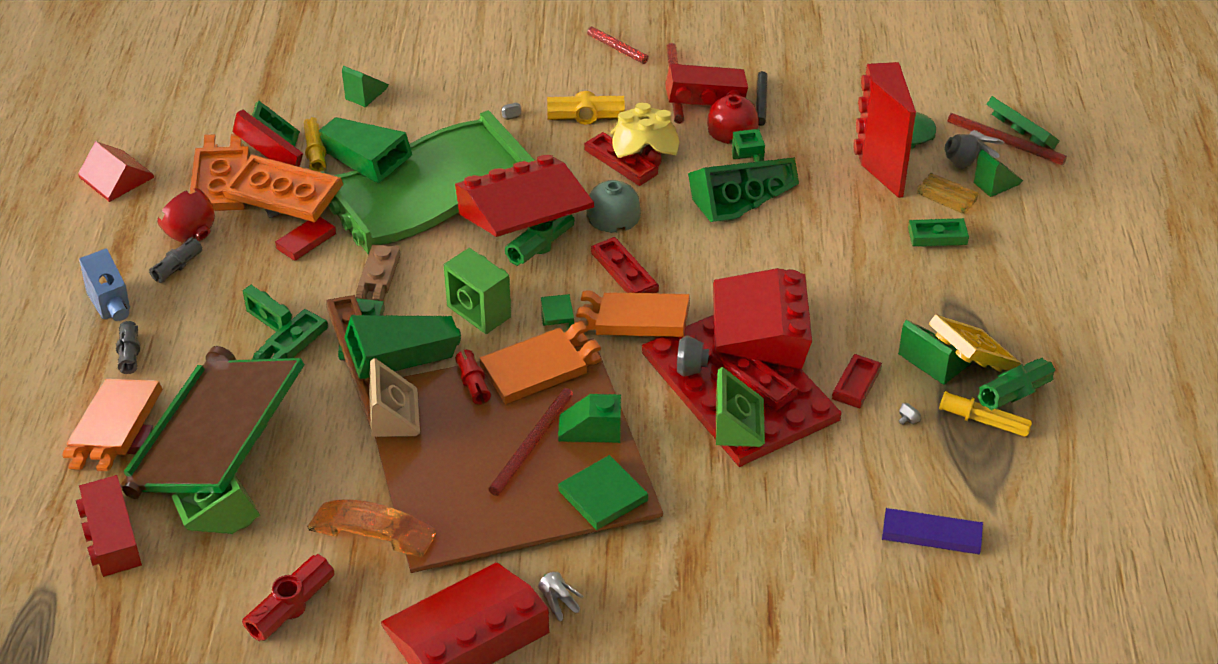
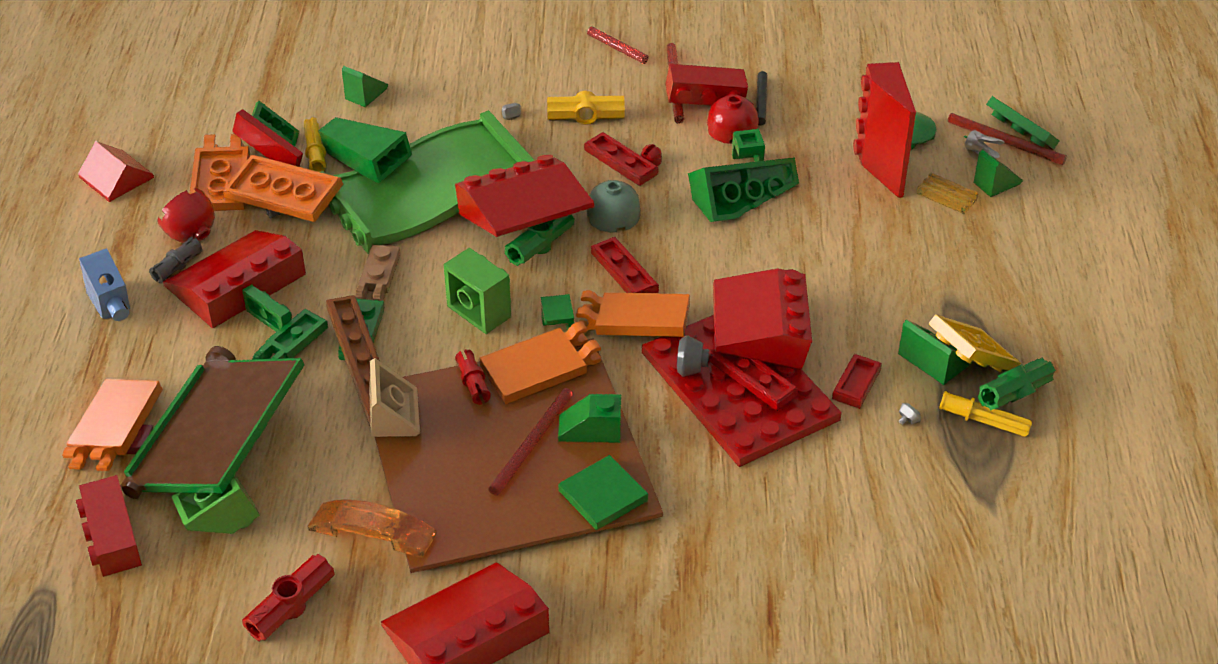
(128, 347): dark grey pin -> none
(216, 282): none -> red slope
(305, 238): red tile -> none
(400, 340): green slope -> none
(554, 586): flat silver piece -> none
(644, 126): light yellow brick -> none
(738, 412): bright green slope -> none
(932, 531): dark purple tile -> none
(938, 232): green plate -> none
(962, 150): dark grey cone -> none

